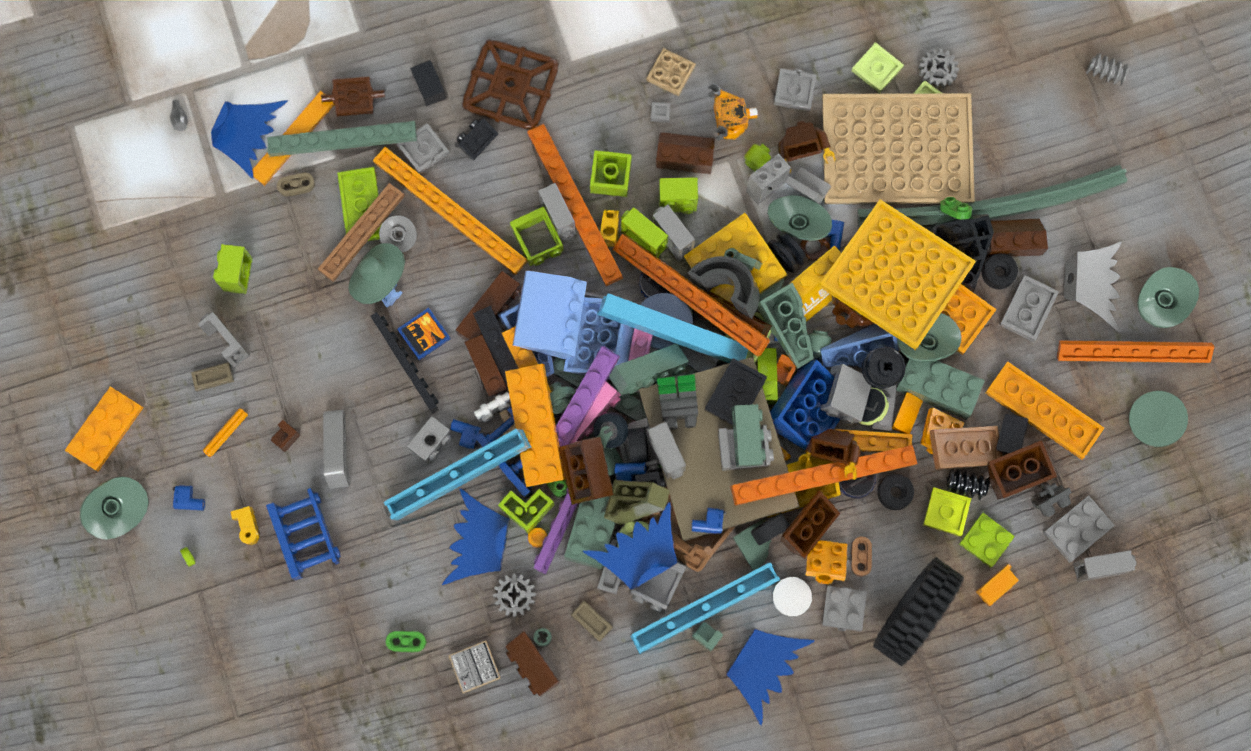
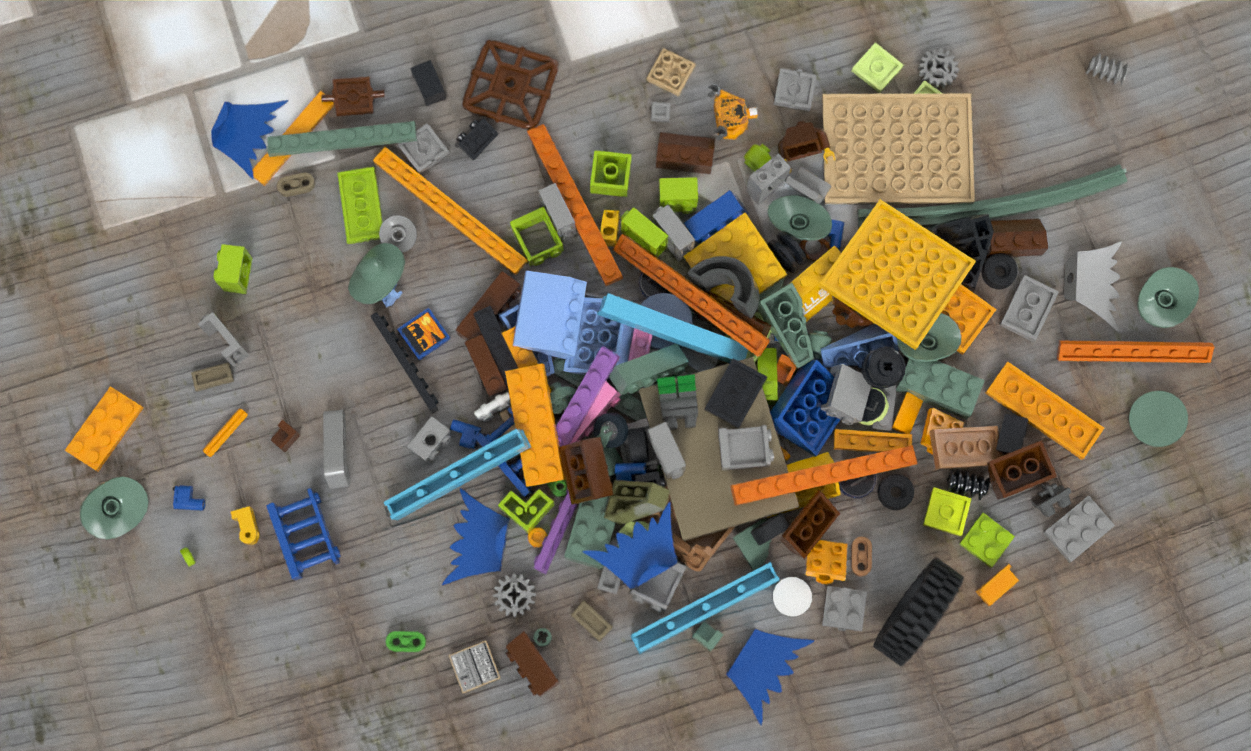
(178, 117): flat silver piece -> none
(361, 232): medium nougat plate -> none
(712, 524): blue piece -> none
(715, 216): none -> blue wedge
(746, 260): sand green plate -> none
(748, 435): sand green brick -> none
(833, 446): reddish brown torso -> none
(955, 208): bright green plate -> none
(1104, 566): light grey brick -> none

